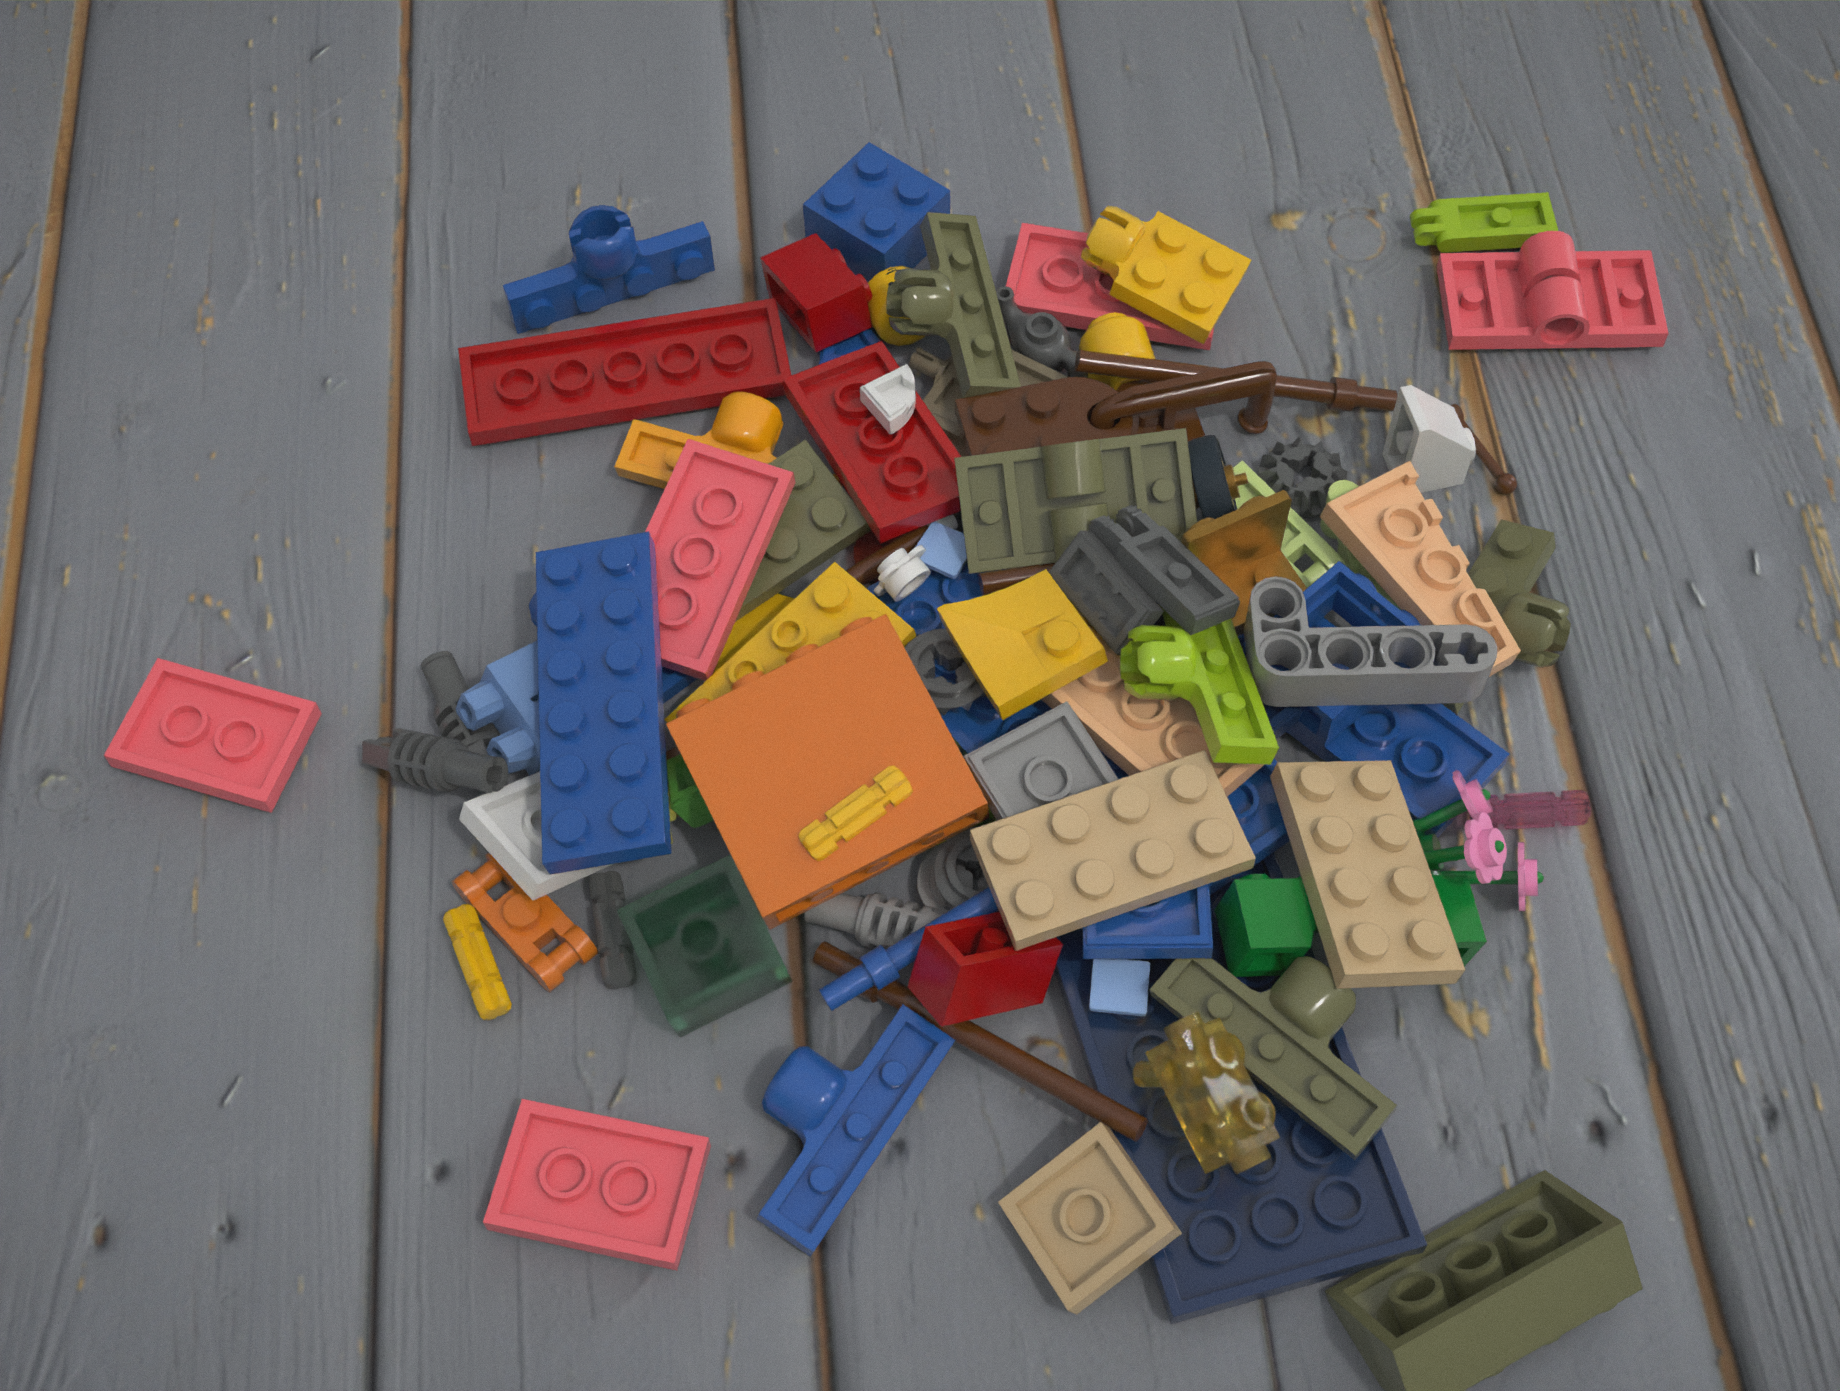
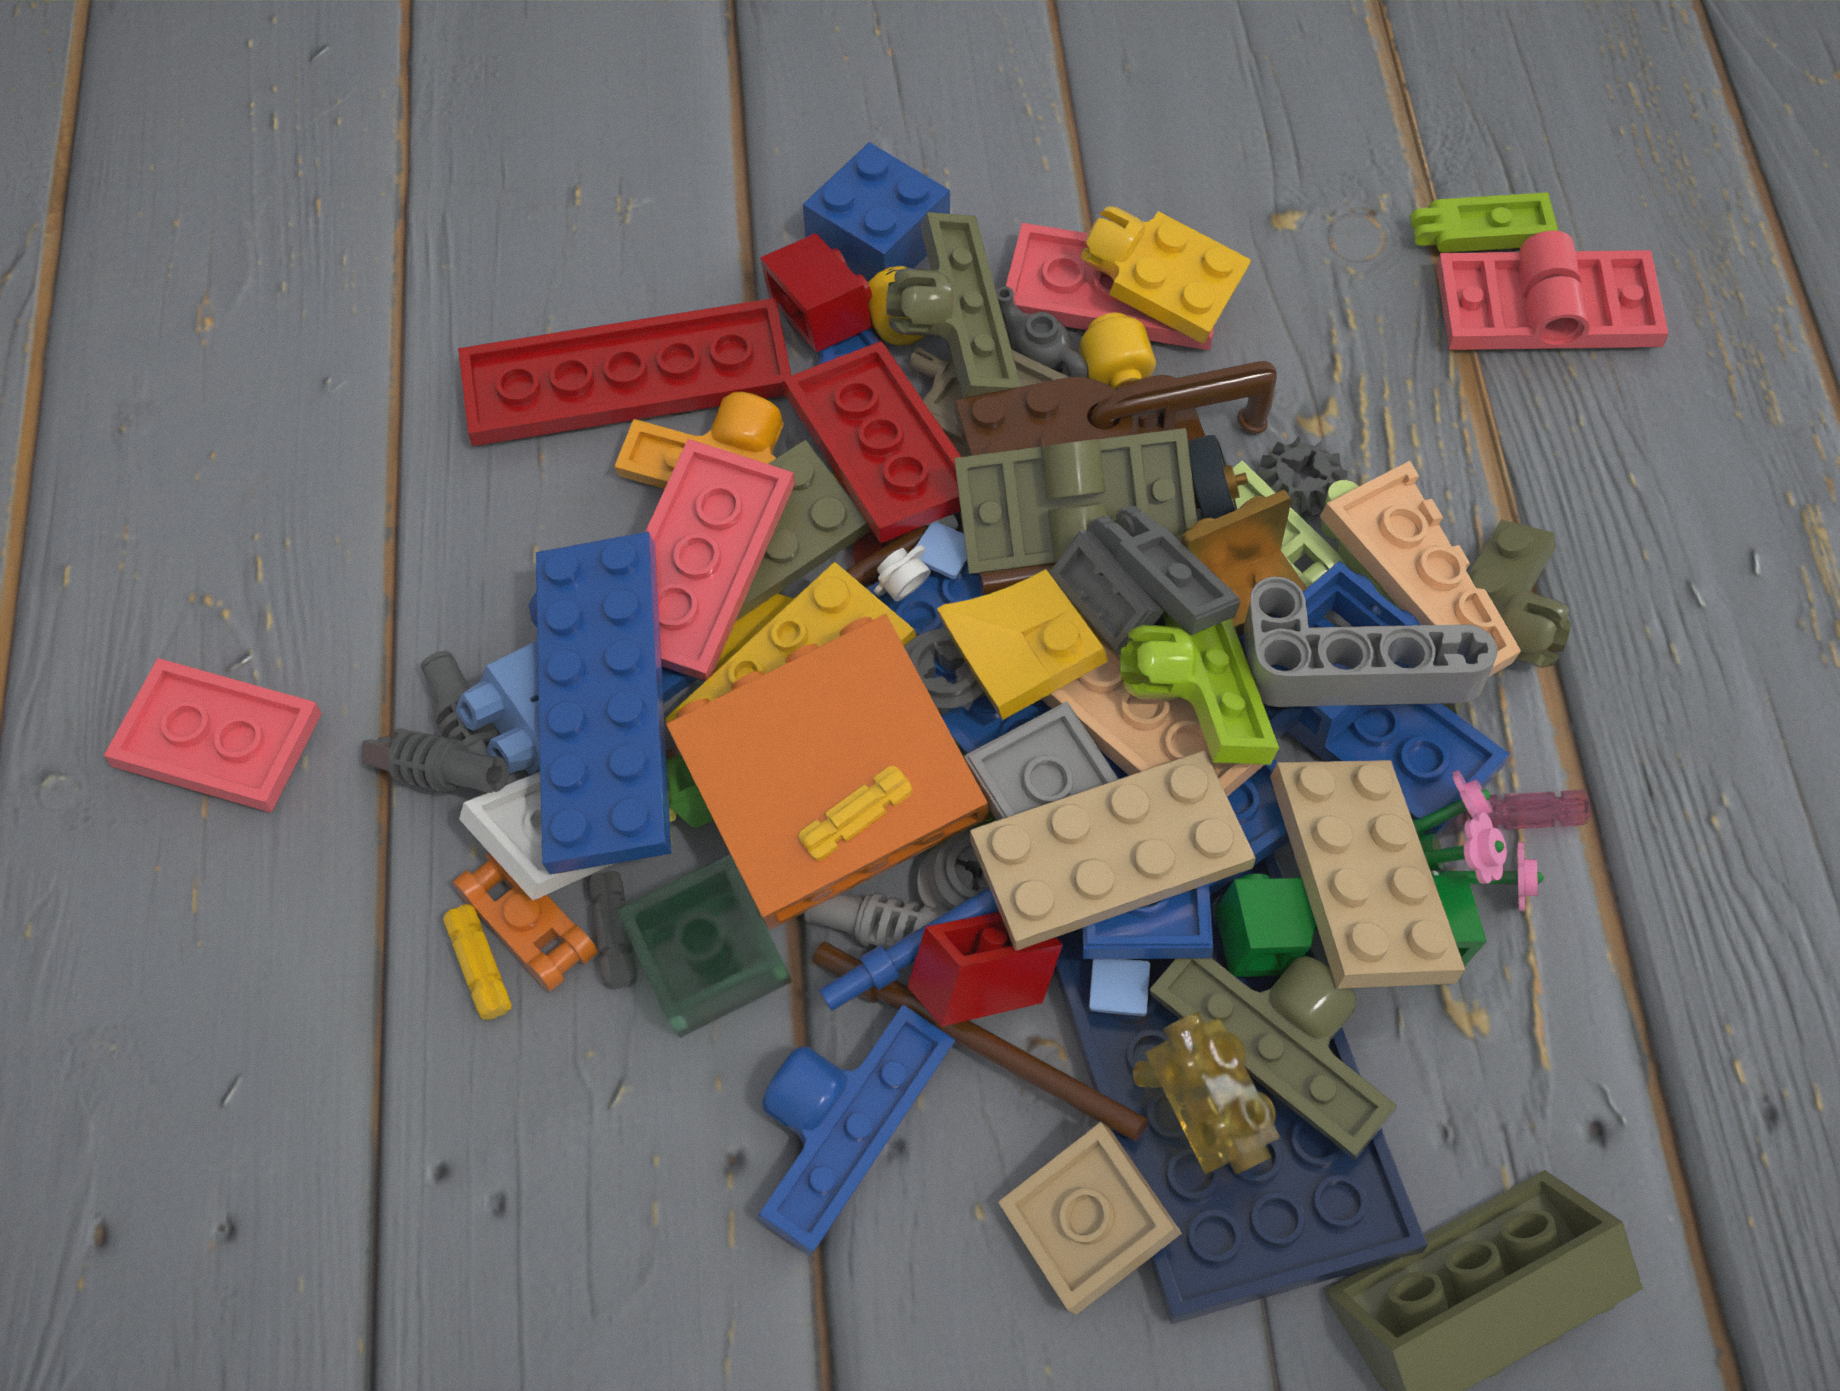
(598, 1184): coral plate -> none
(607, 268): blue plate -> none
(891, 398): white tile -> none
(1338, 393): reddish brown bar -> none
(1430, 438): white slope -> none
(1505, 482): reddish brown hinge -> none

